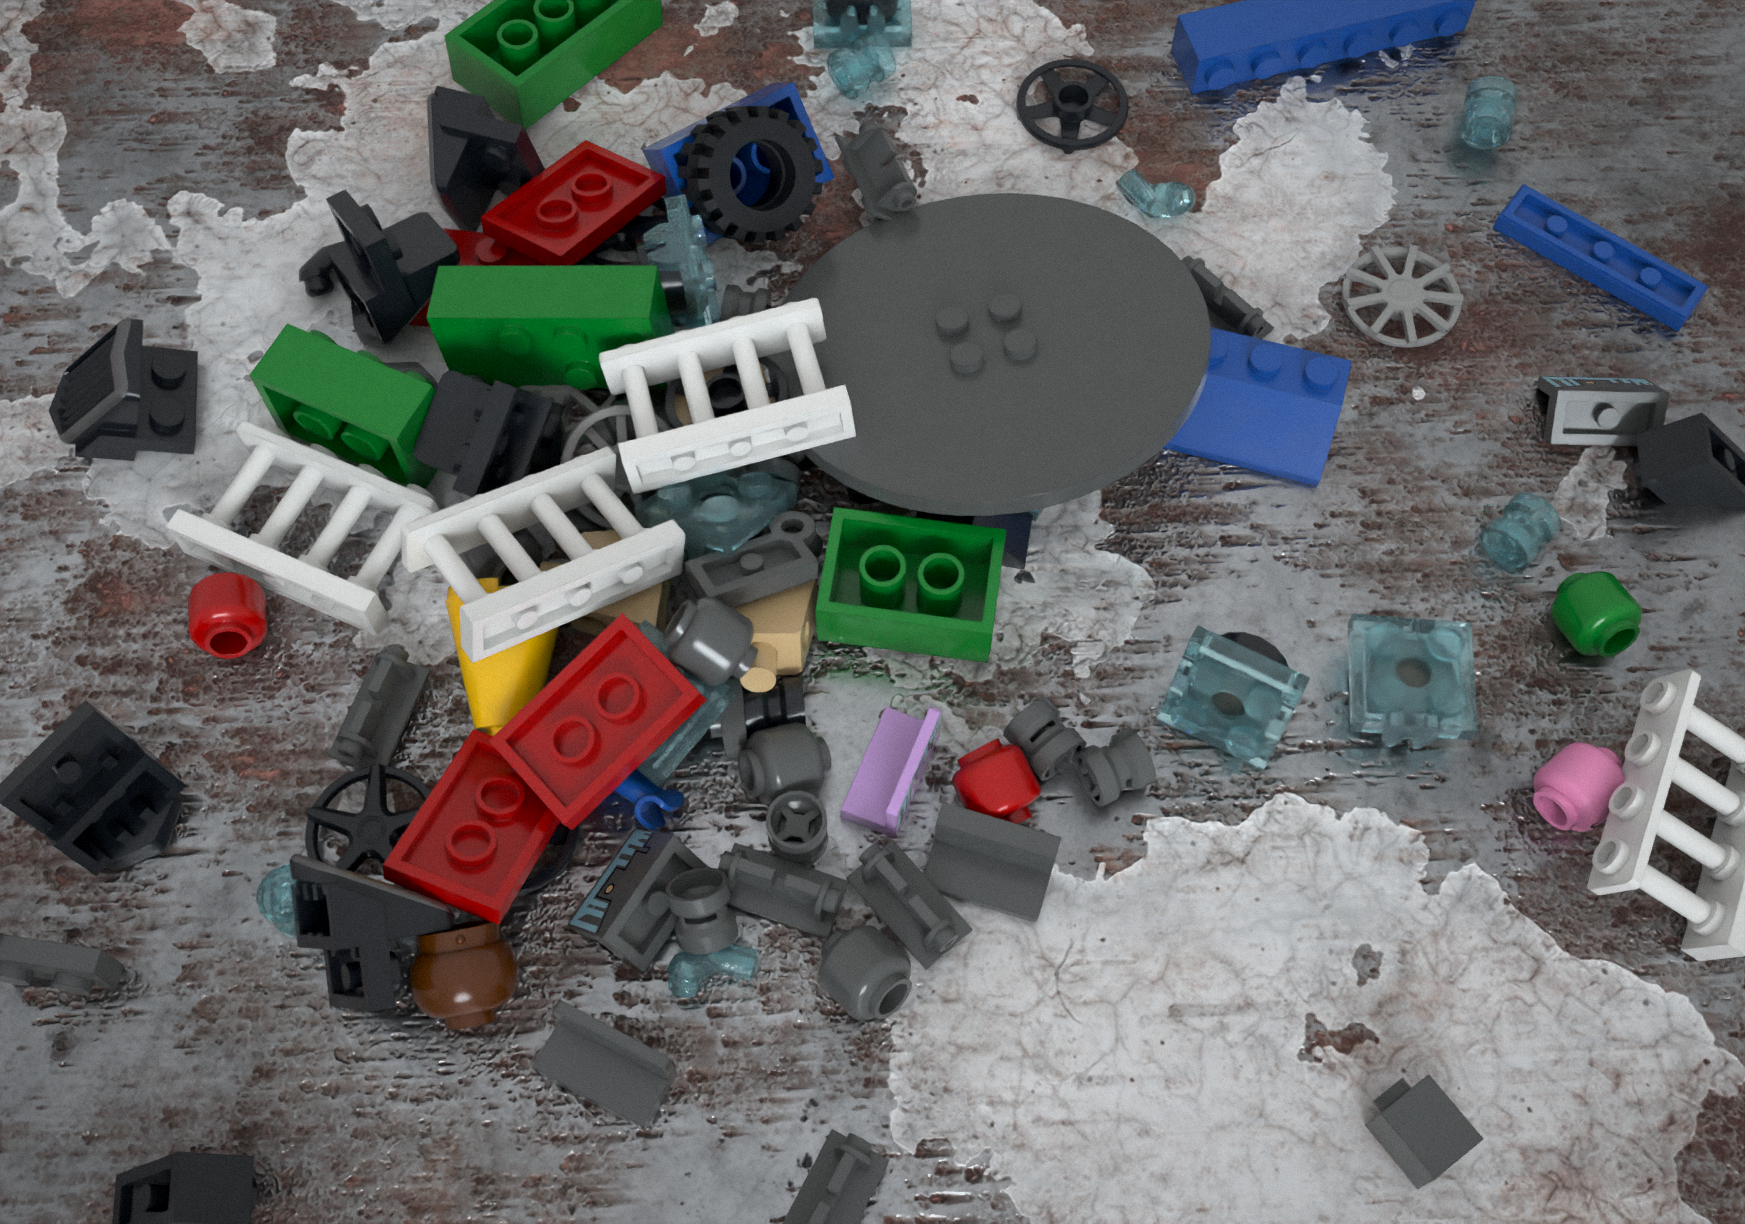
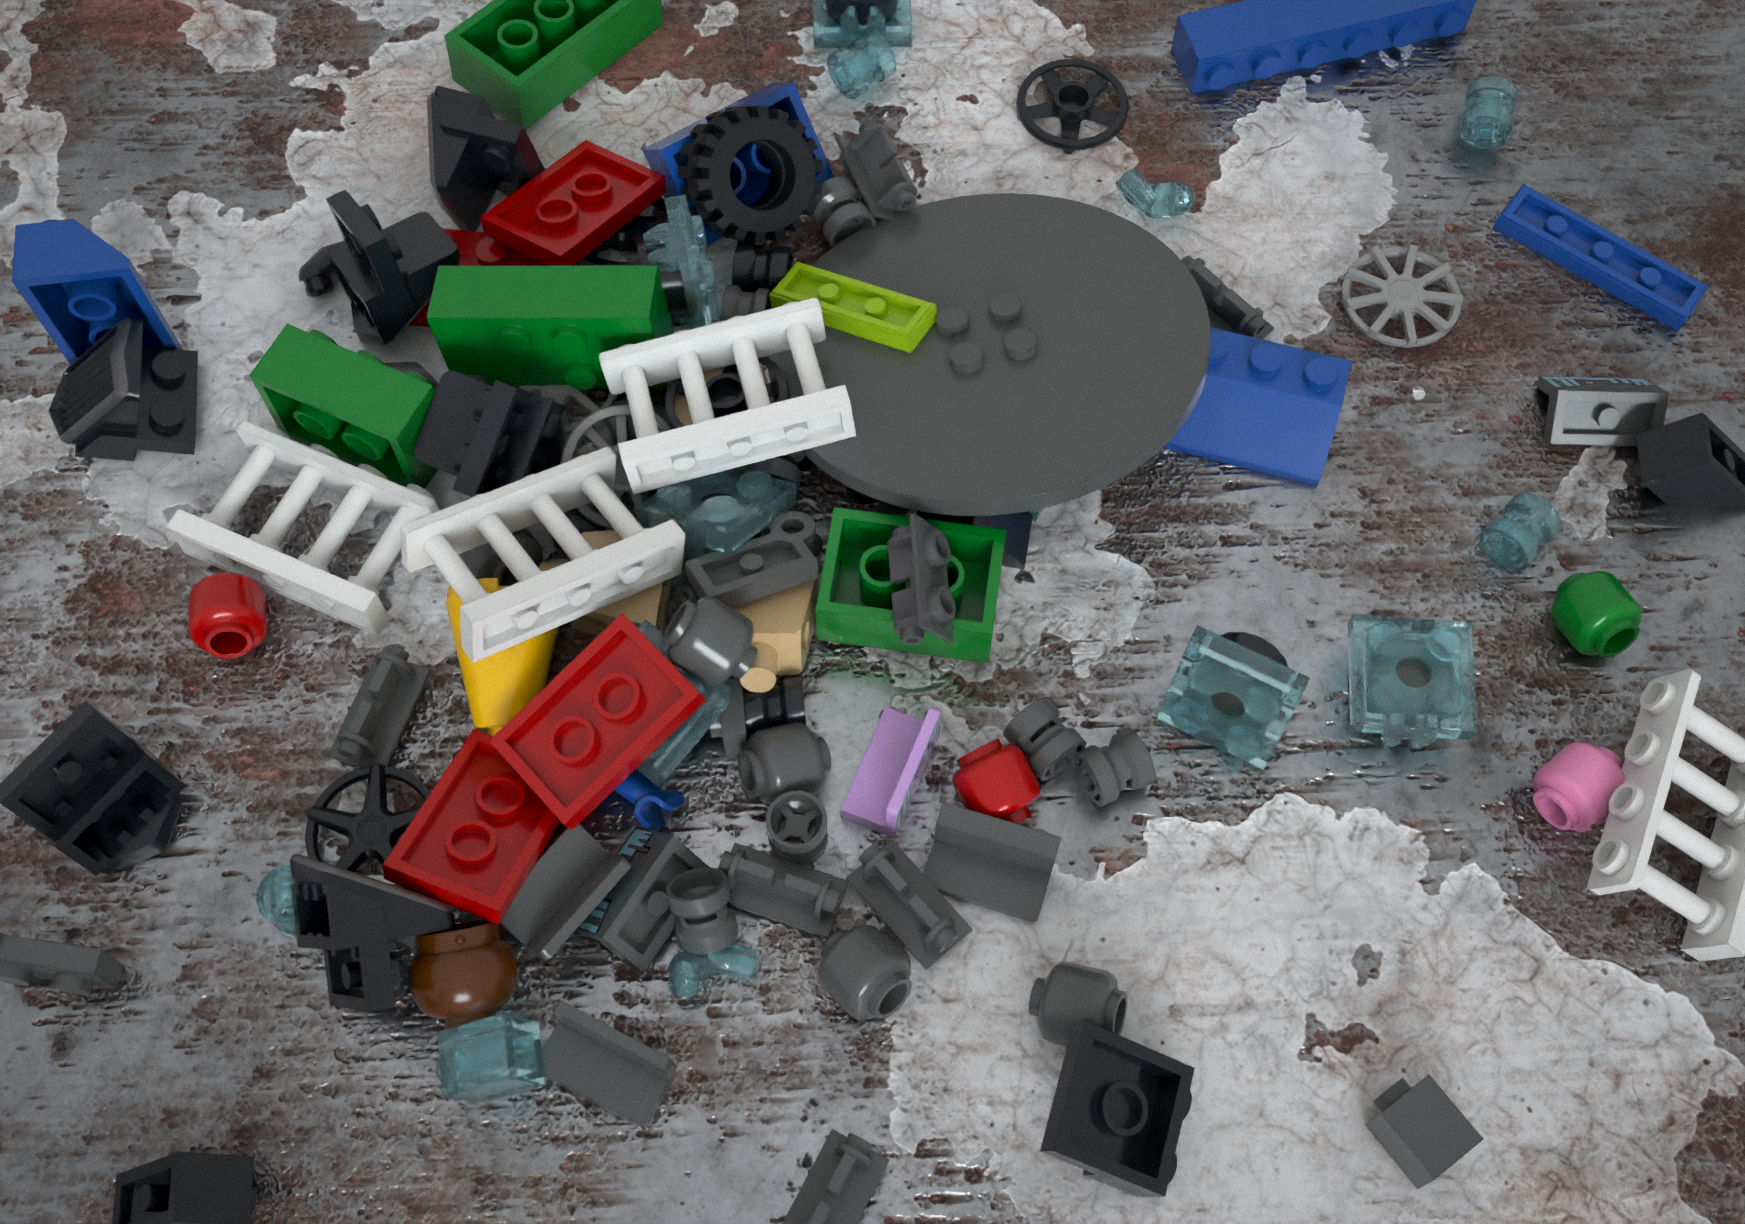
(82, 287): none -> blue slope
(490, 1058): none -> clear light blue brick
(562, 891): none -> dark grey panel
(759, 268): none -> black wheel
(840, 210): none -> dark grey wheel
(858, 306): none -> lime tile
(921, 557): none -> dark grey hinge
(1076, 995): none -> dark grey head
(1118, 1111): none -> black plate

